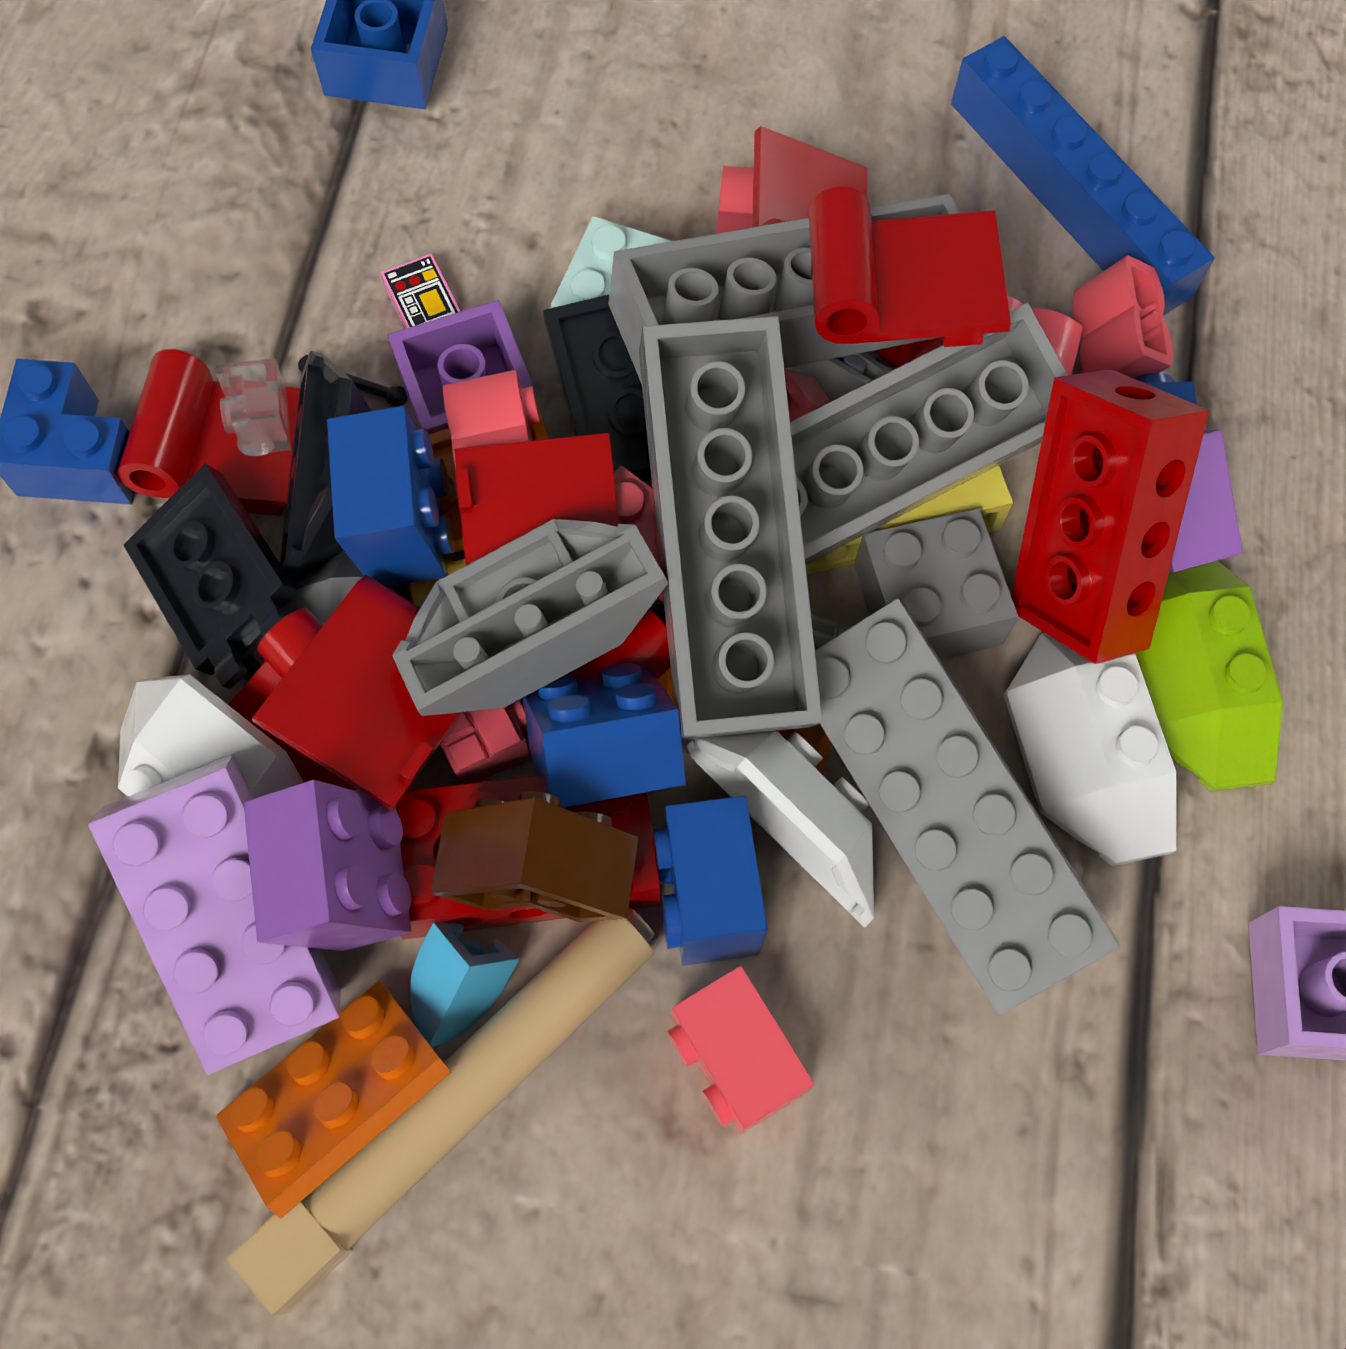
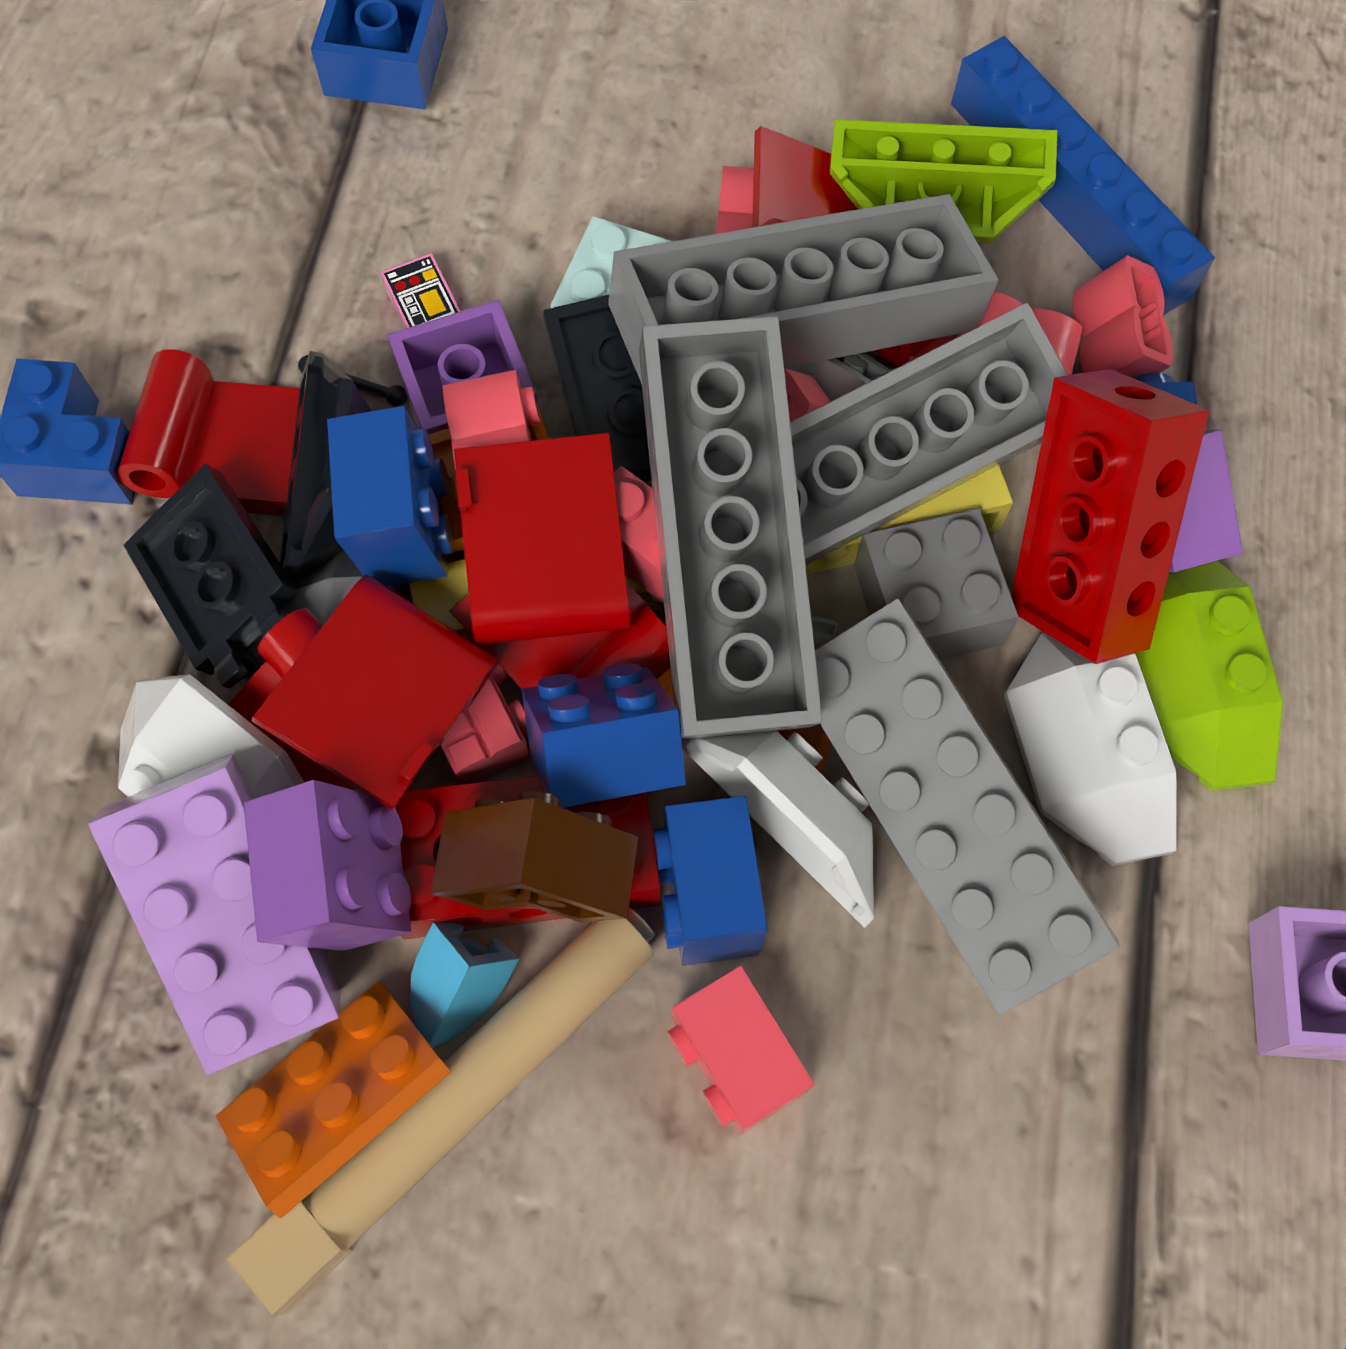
(255, 406): clear brick -> none
(527, 615): light grey wedge -> none
(904, 274): red door -> none
(986, 170): none -> lime wedge

